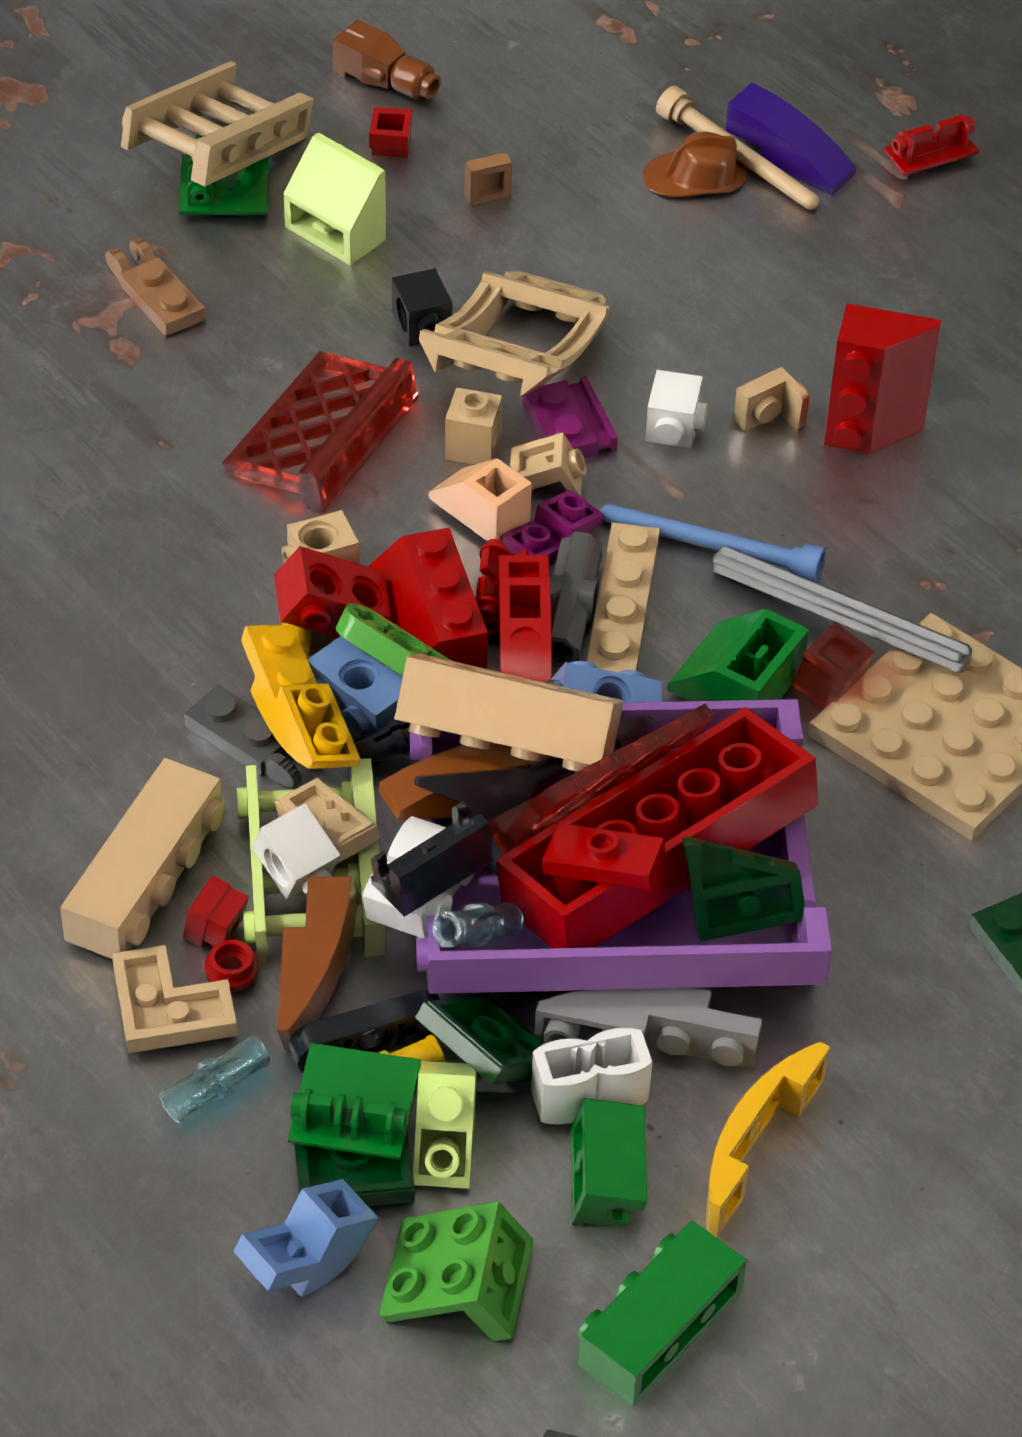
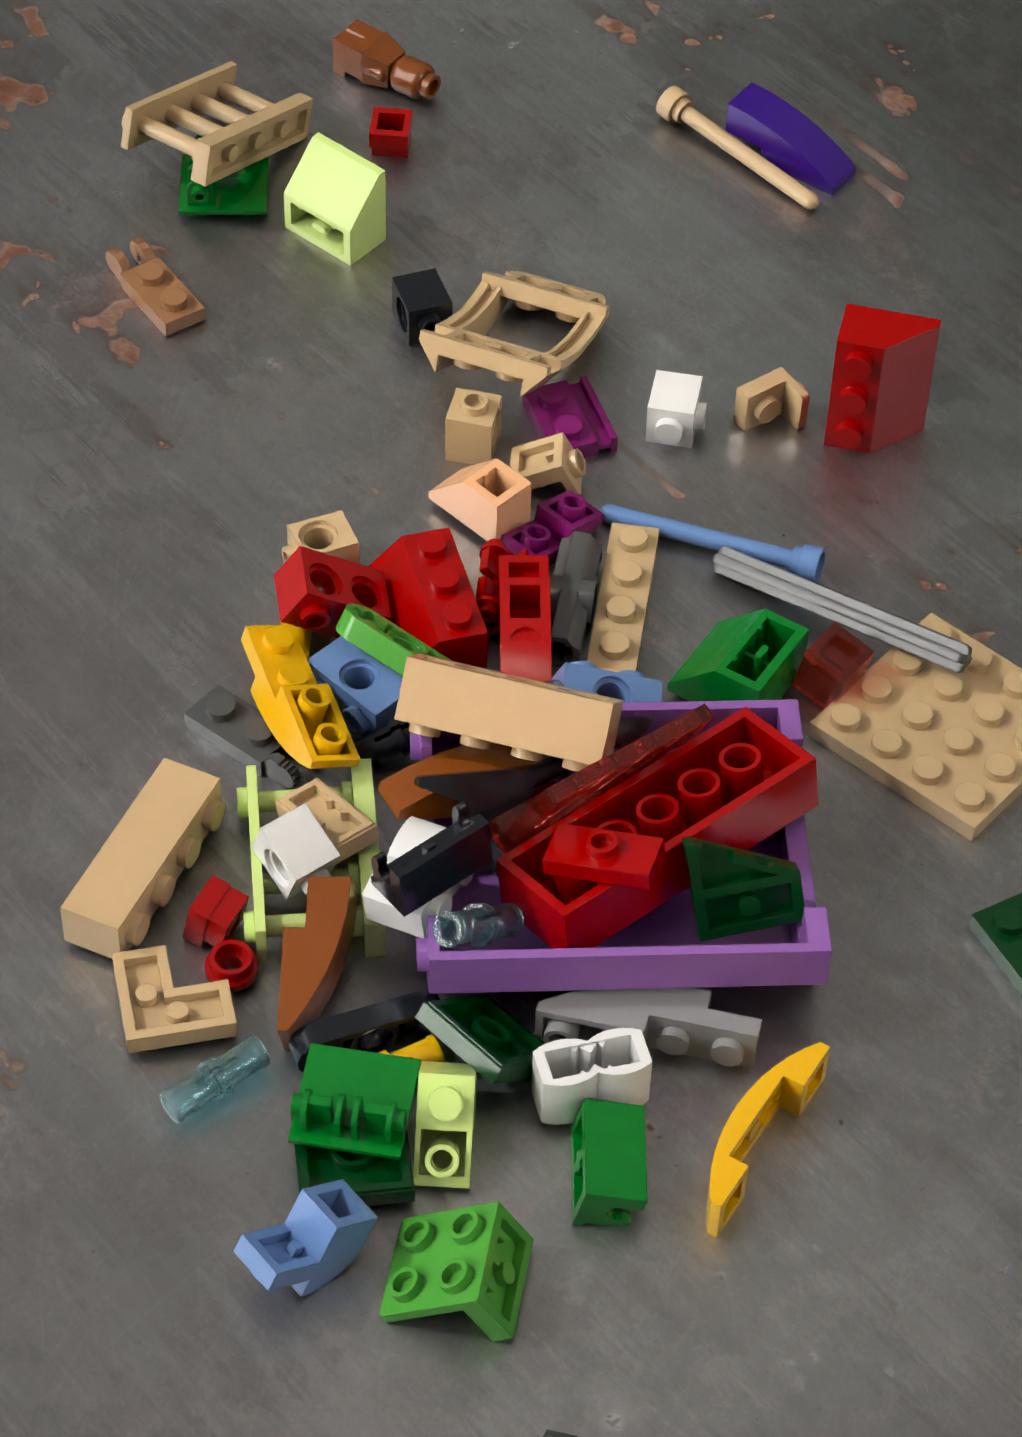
(350, 437): clear red fence -> none
(488, 178): medium nougat plate -> none
(660, 1312): green brick -> none
(698, 167): dark orange piece -> none
(923, 149): red hinge -> none

